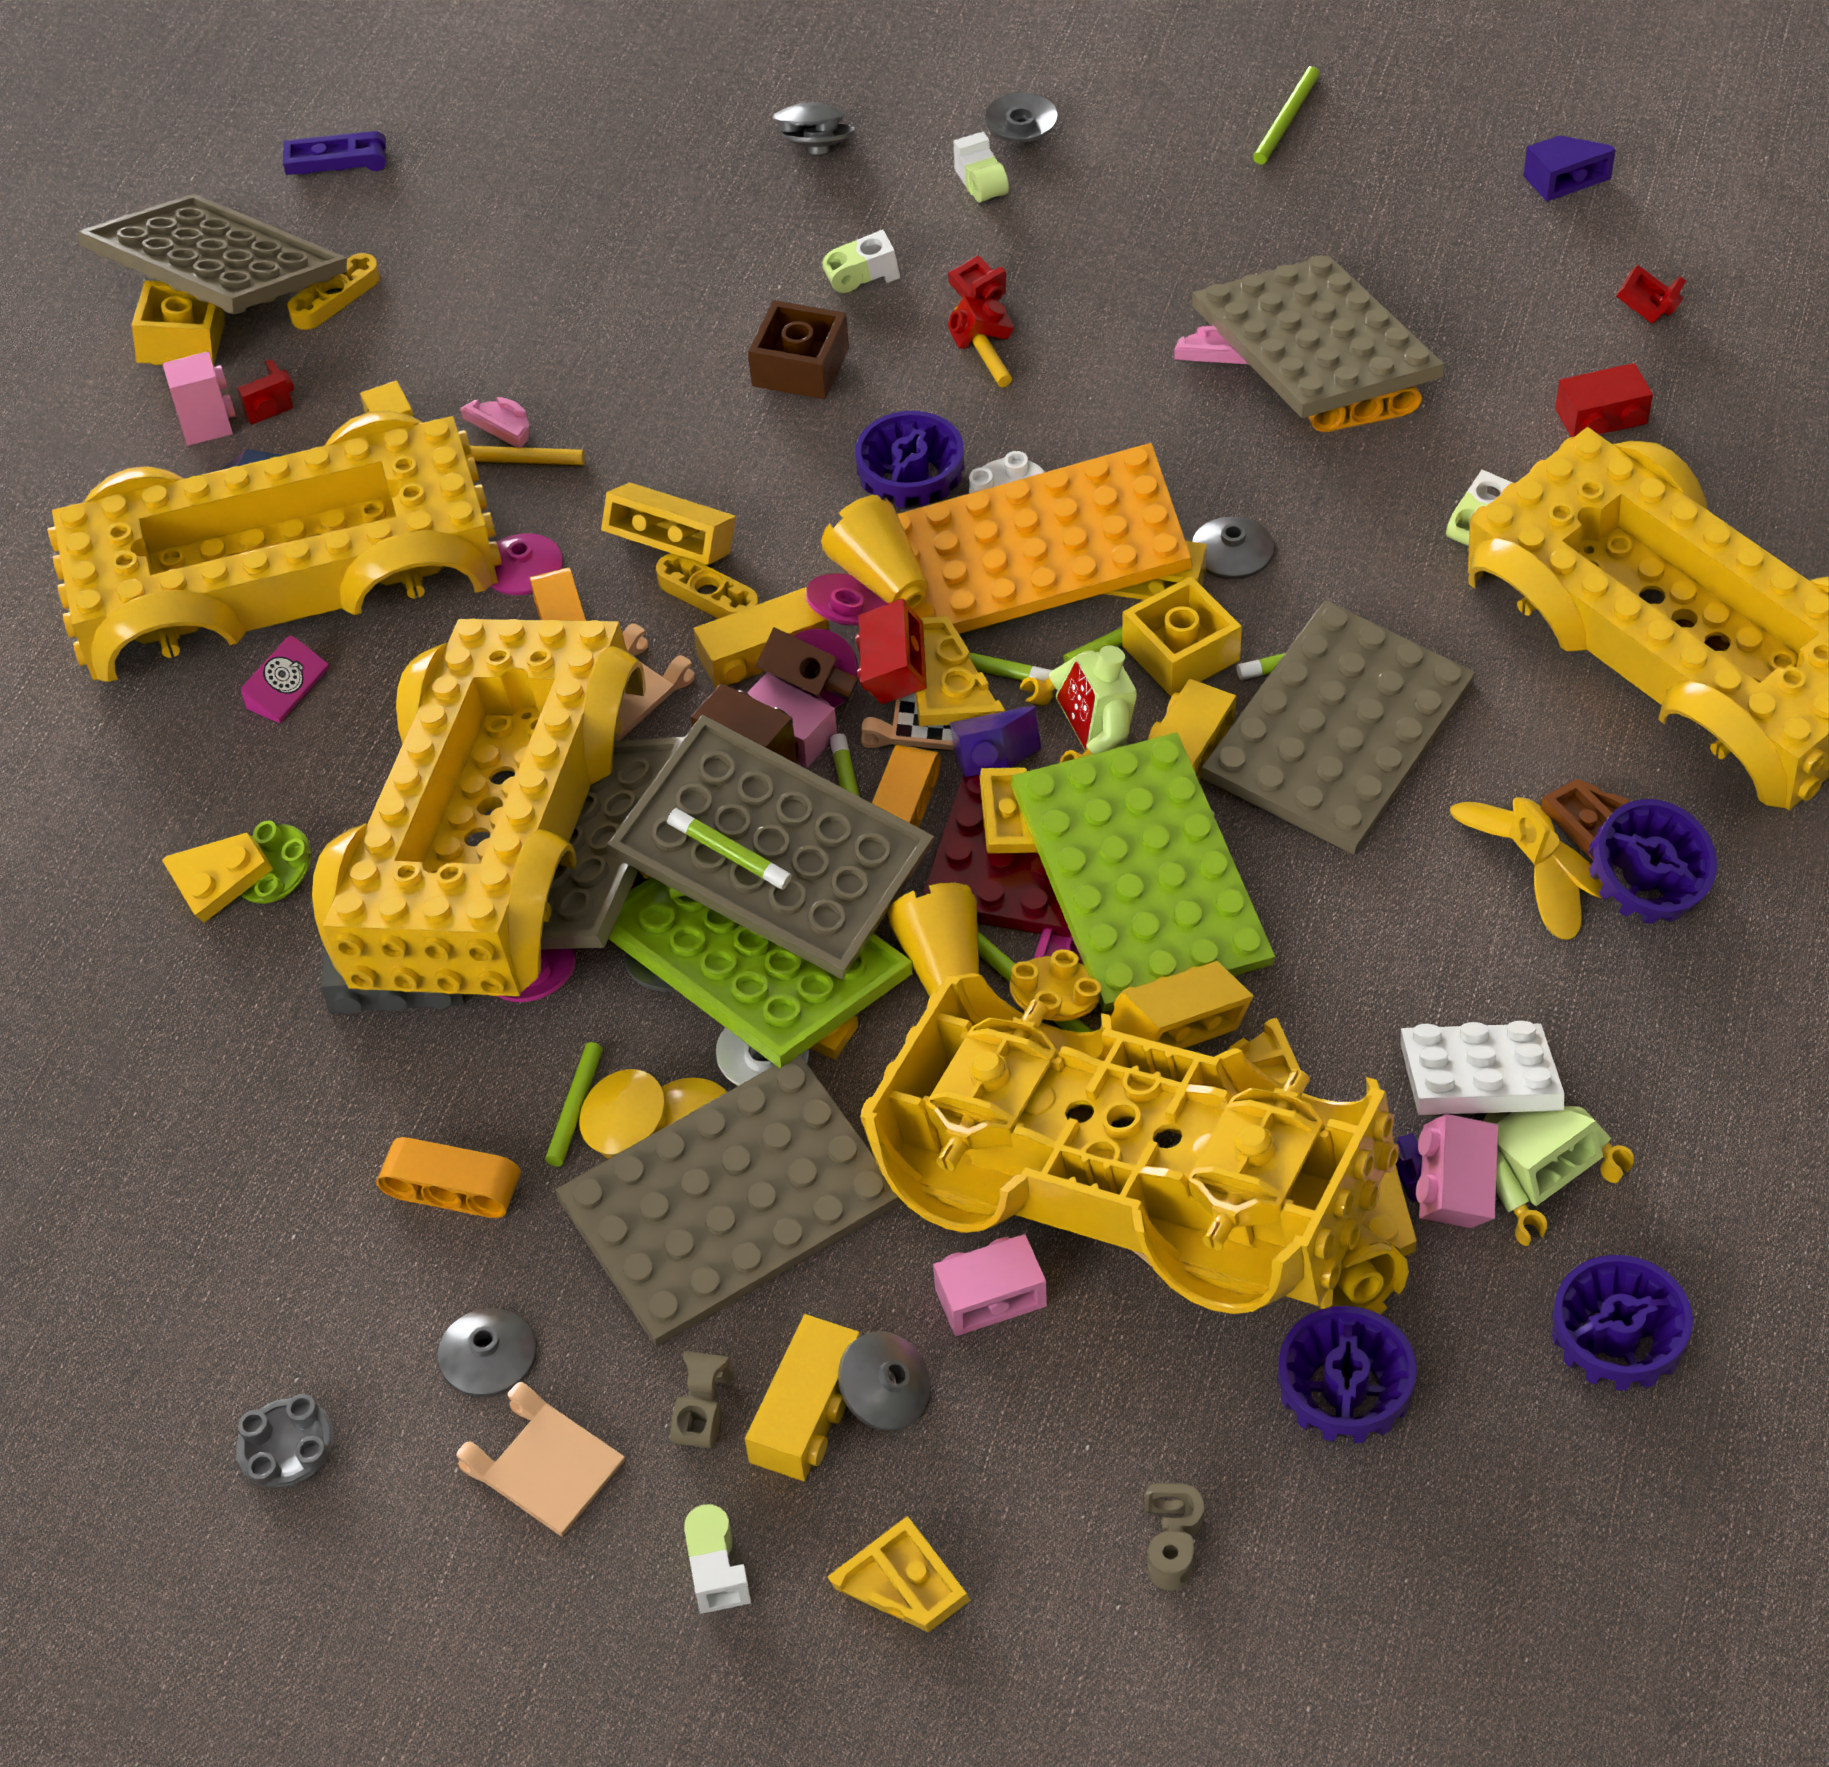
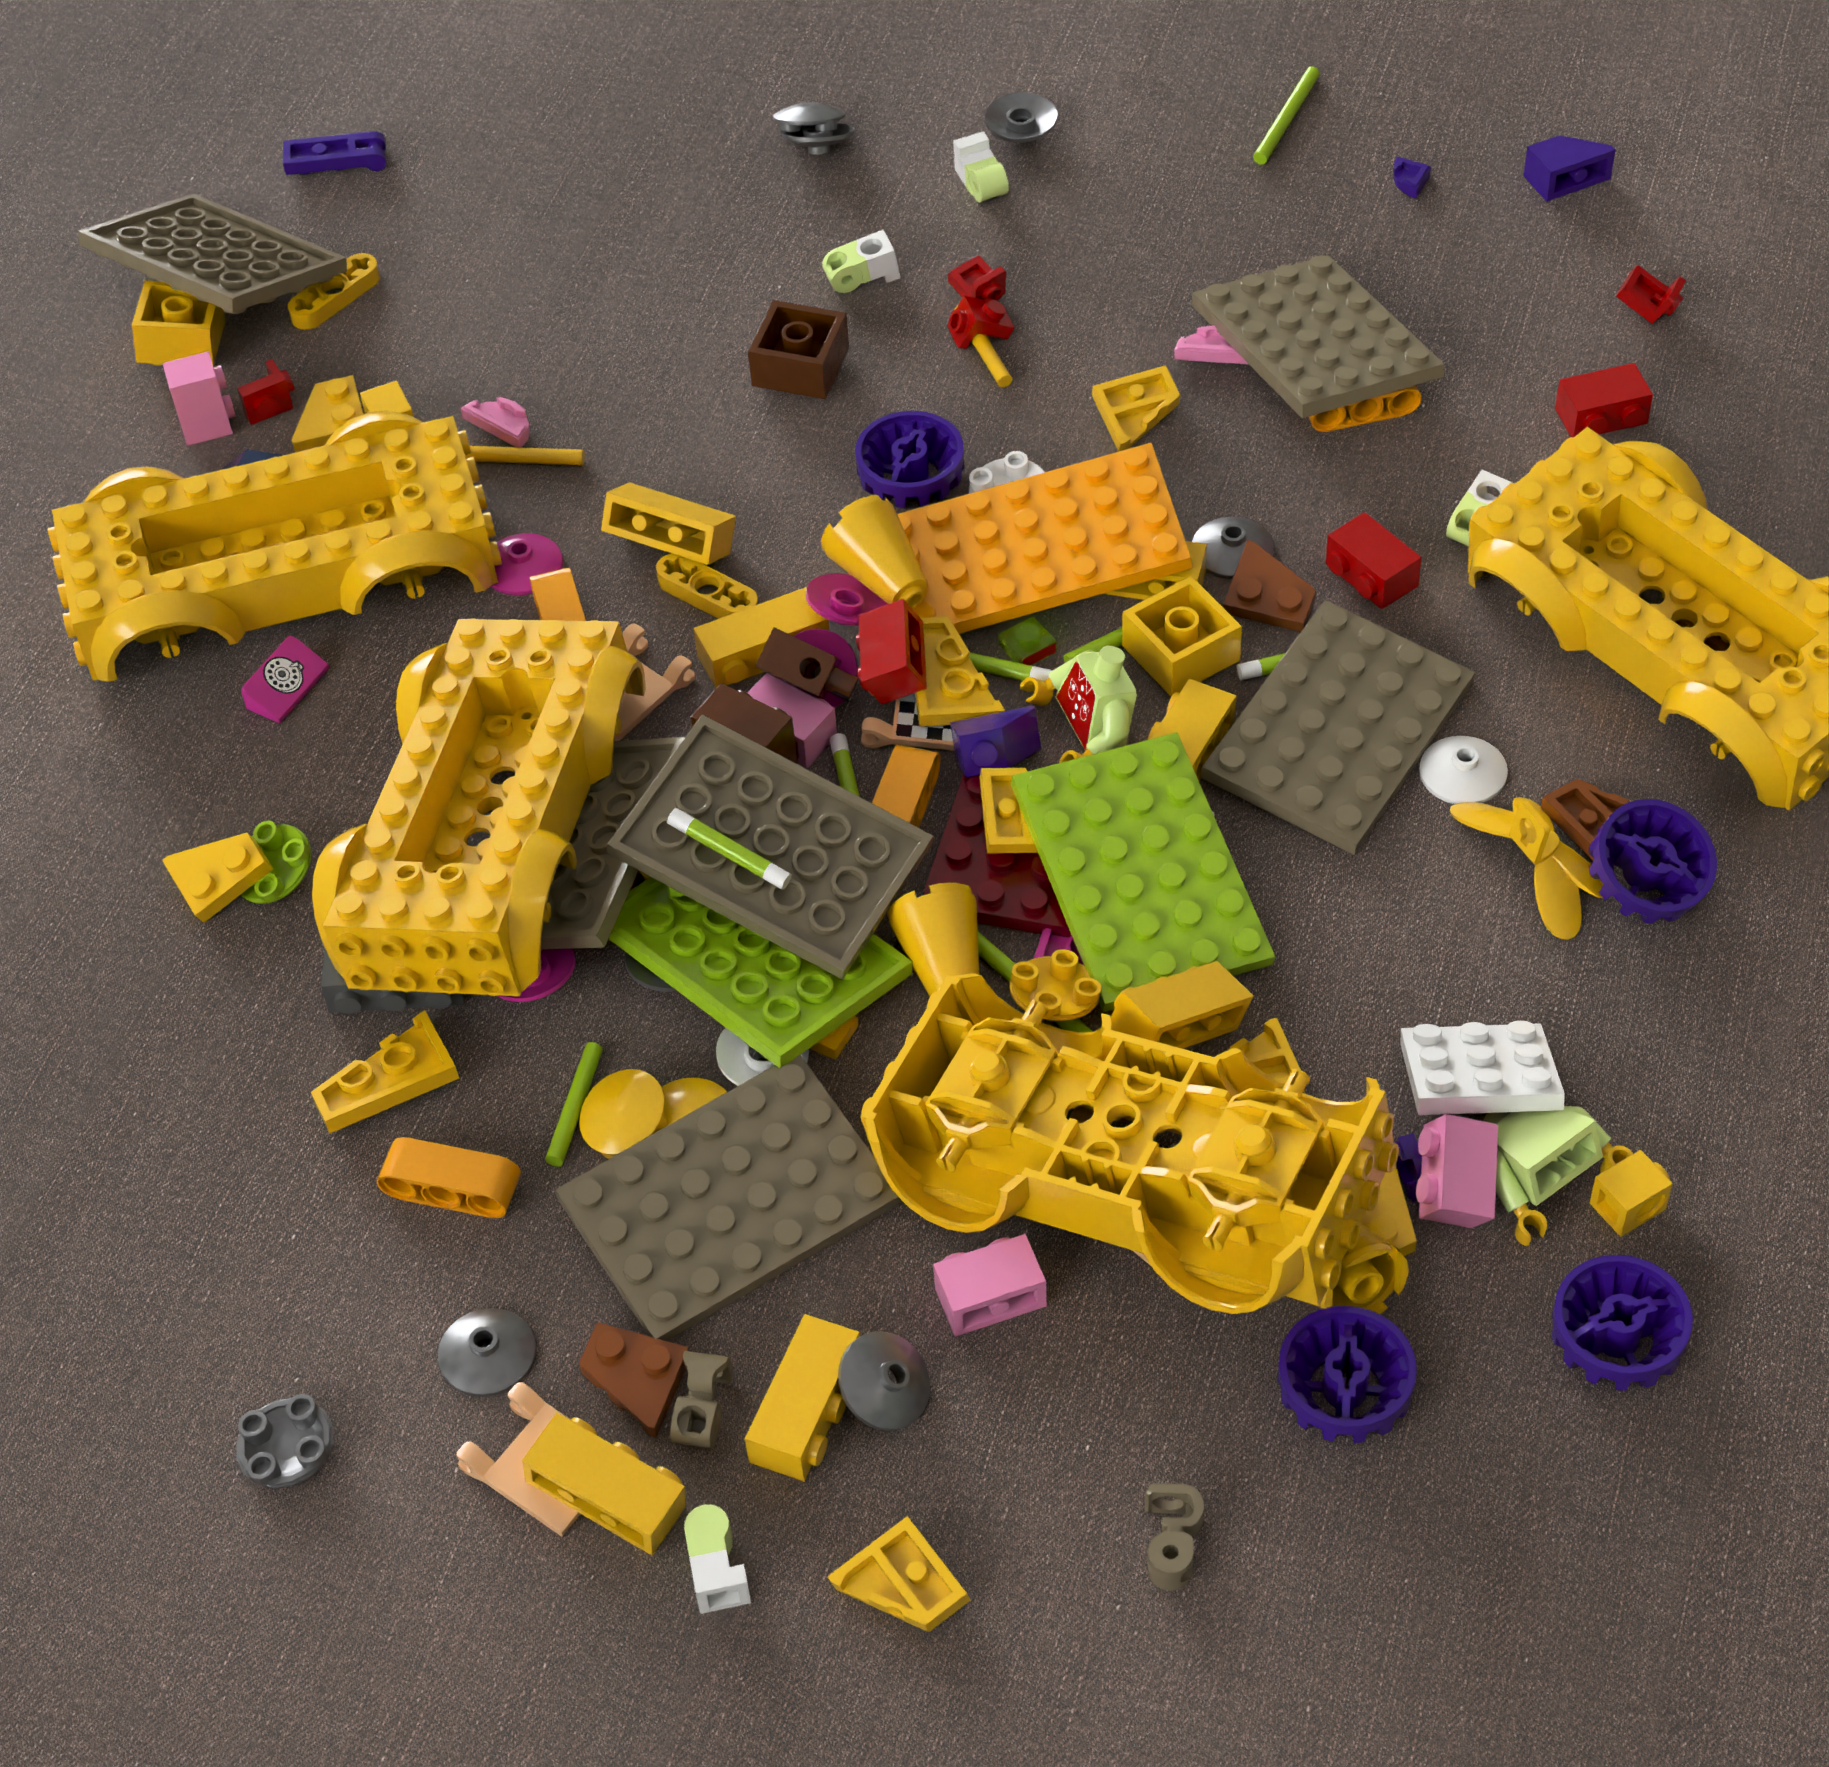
(327, 409): none -> yellow wing
(394, 1074): none -> yellow wing
(605, 1482): none -> yellow brick
(634, 1372): none -> dark orange wing
(1027, 642): none -> clear neon green plate
(1135, 404): none -> yellow wing
(1268, 591): none -> dark orange wing
(1373, 560): none -> red brick
(1410, 176): none -> dark purple tile
(1463, 770): none -> white dish
(1631, 1192): none -> yellow brick

